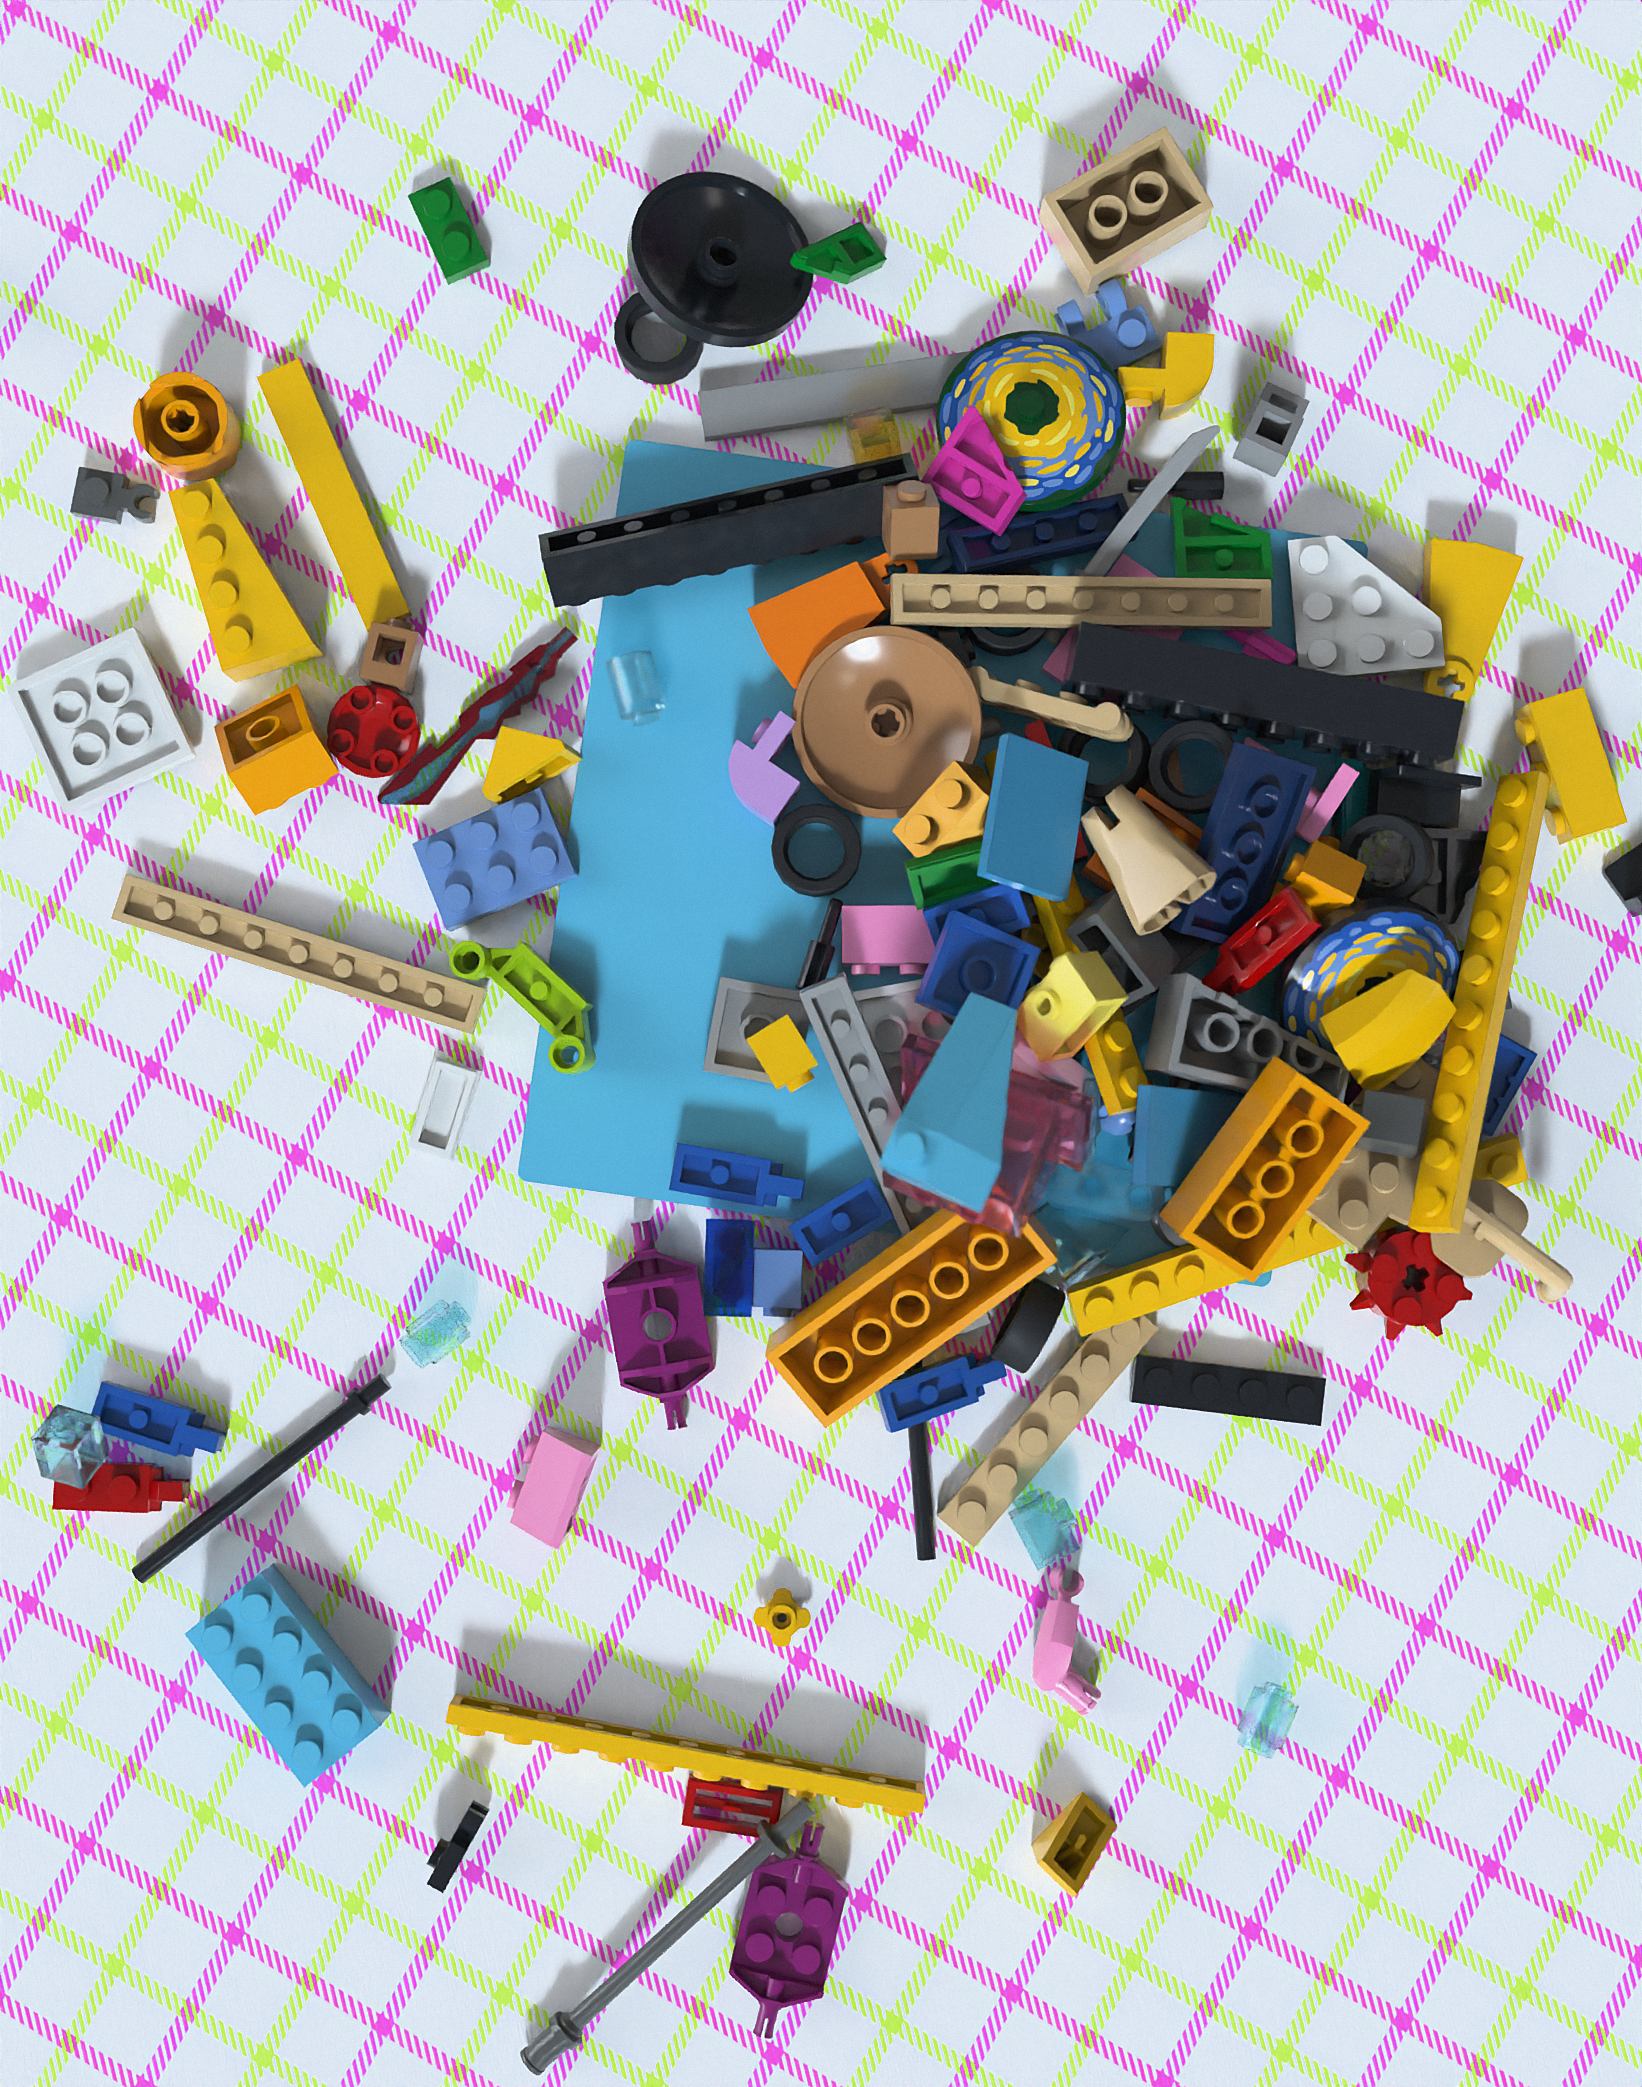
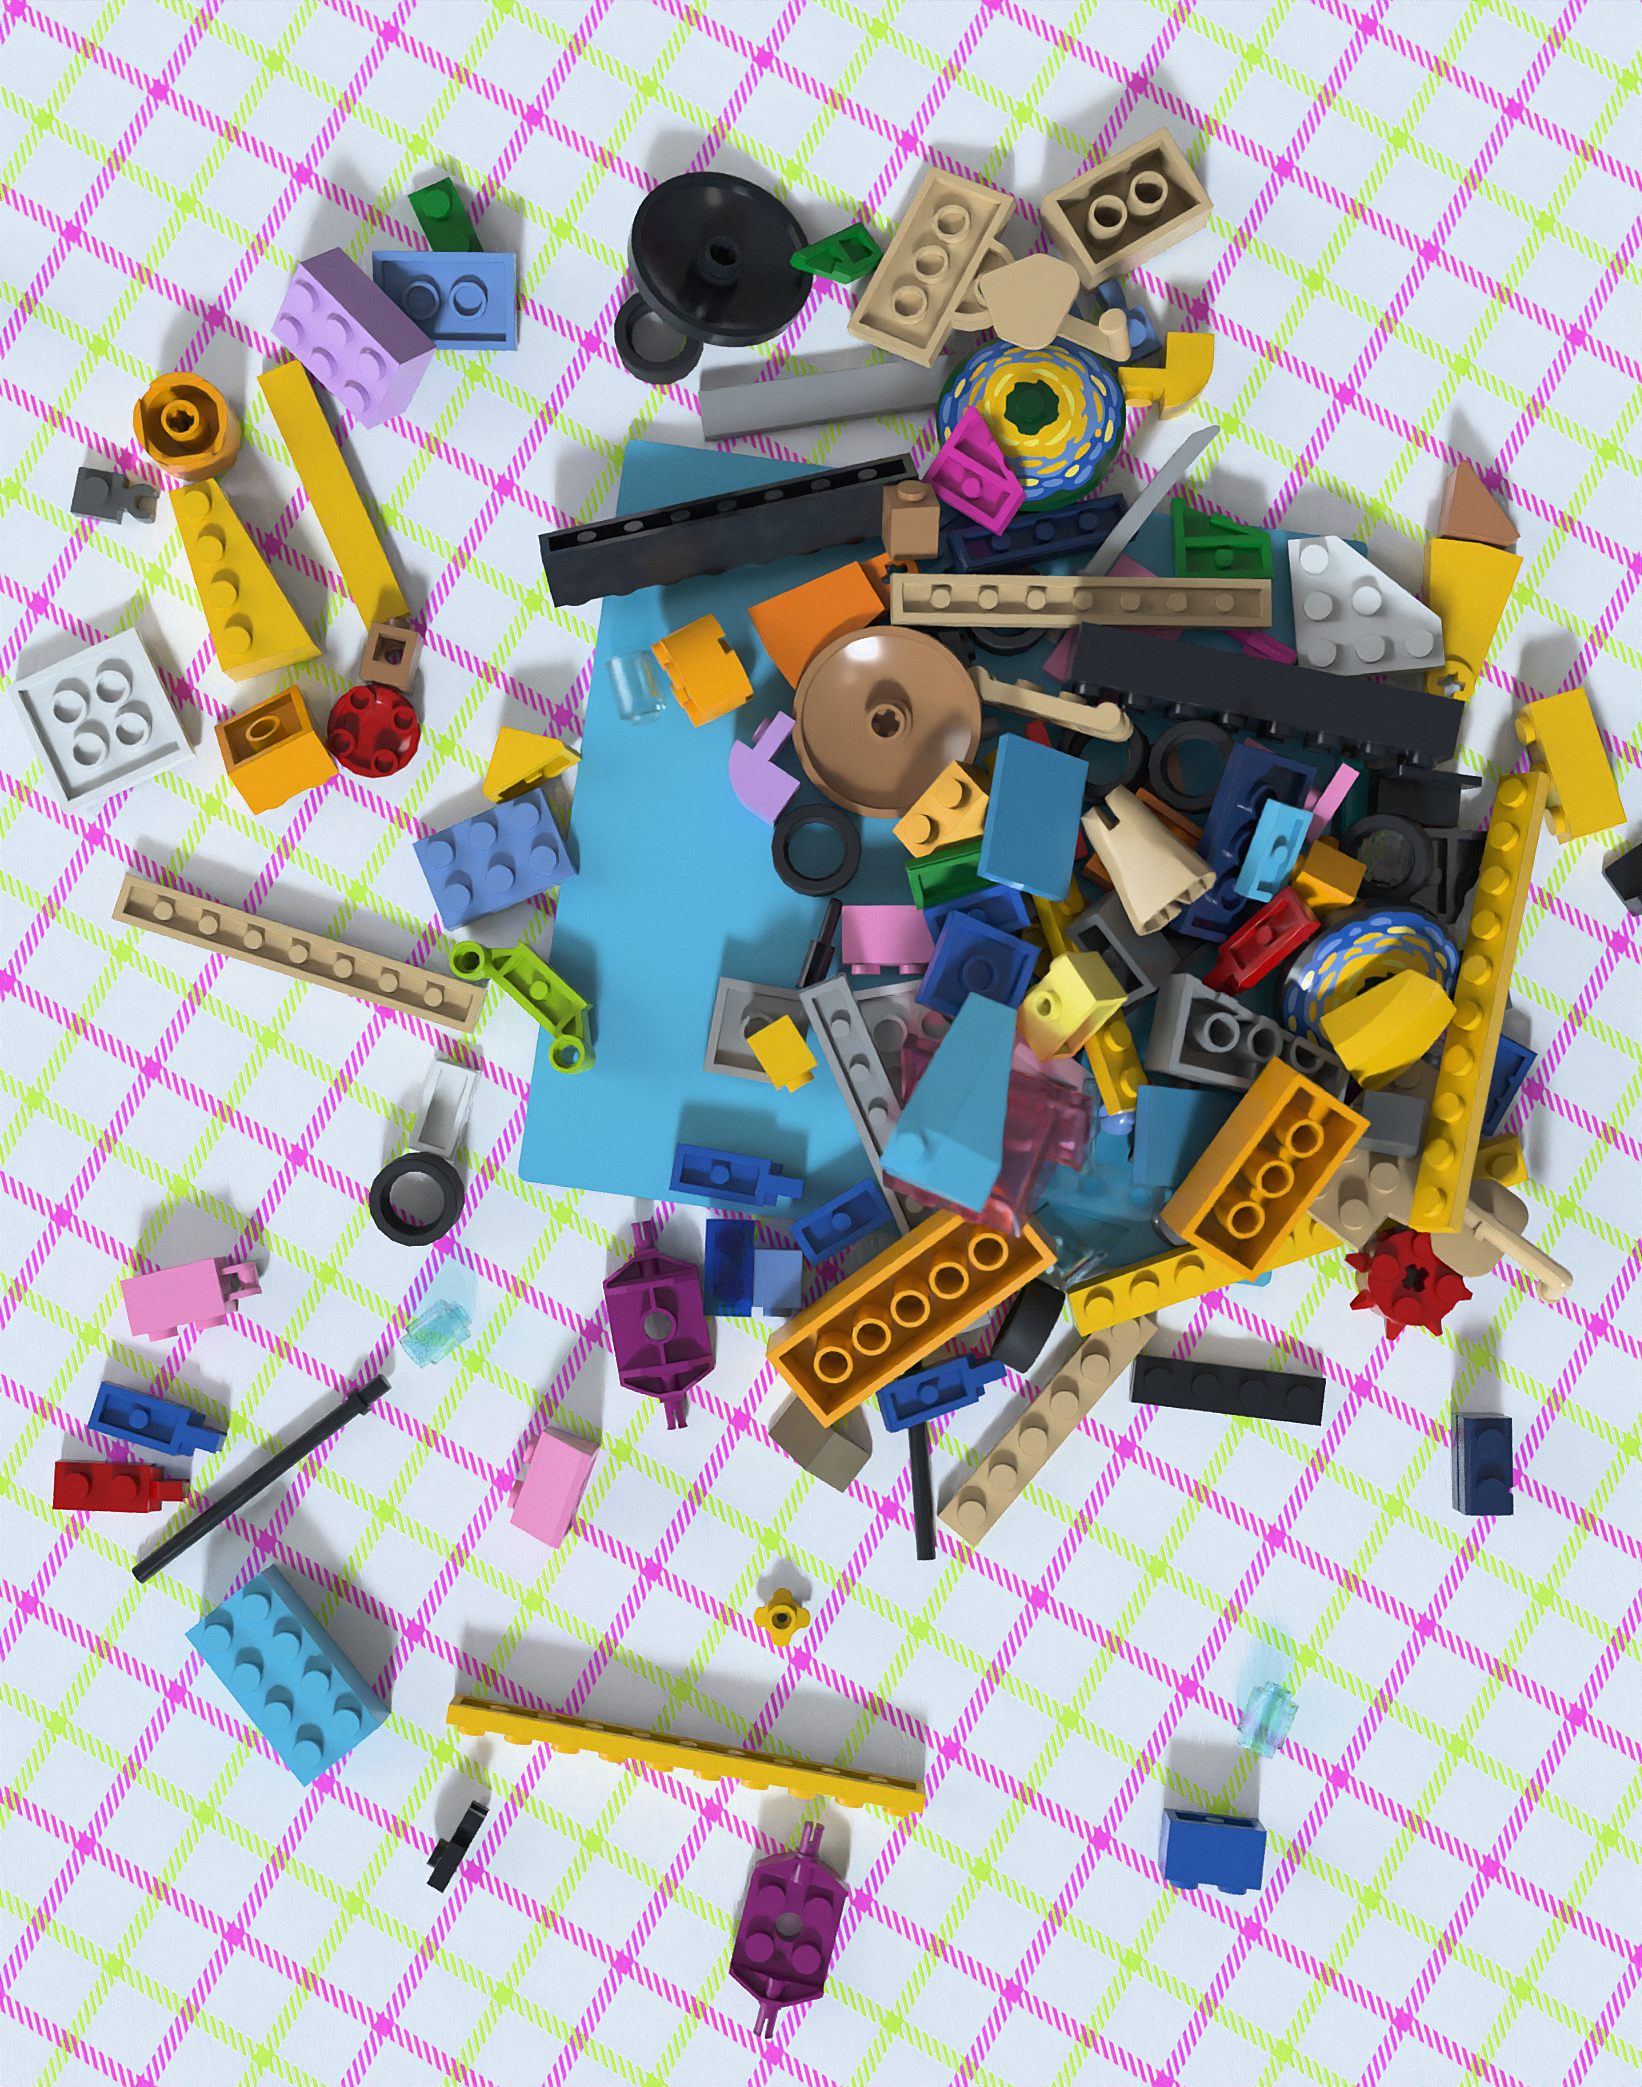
(69, 1446): clear light blue brick -> none
(185, 1295): none -> bright pink brick
(353, 337): none -> lavender brick
(384, 1214): none -> black tyre
(454, 296): none -> medium blue plate
(482, 720): dark red sword -> none
(566, 2028): dark grey bar -> none
(703, 671): none -> light orange brick
(734, 1788): red tile -> none
(820, 1451): none -> dark tan slope
(871, 435): clear yellow brick -> none
(951, 256): none -> tan plate
(1044, 1527): clear light blue brick -> none
(1055, 1646): bright pink arm -> none
(1073, 1843): yellow slope -> none
(1190, 485): black axle -> none
(1212, 1851): none -> blue brick
(1271, 429): light grey brick -> none
(1273, 851): none -> medium azure plate
(1472, 513): none -> nougat slope
(1482, 1463): none -> dark blue brick

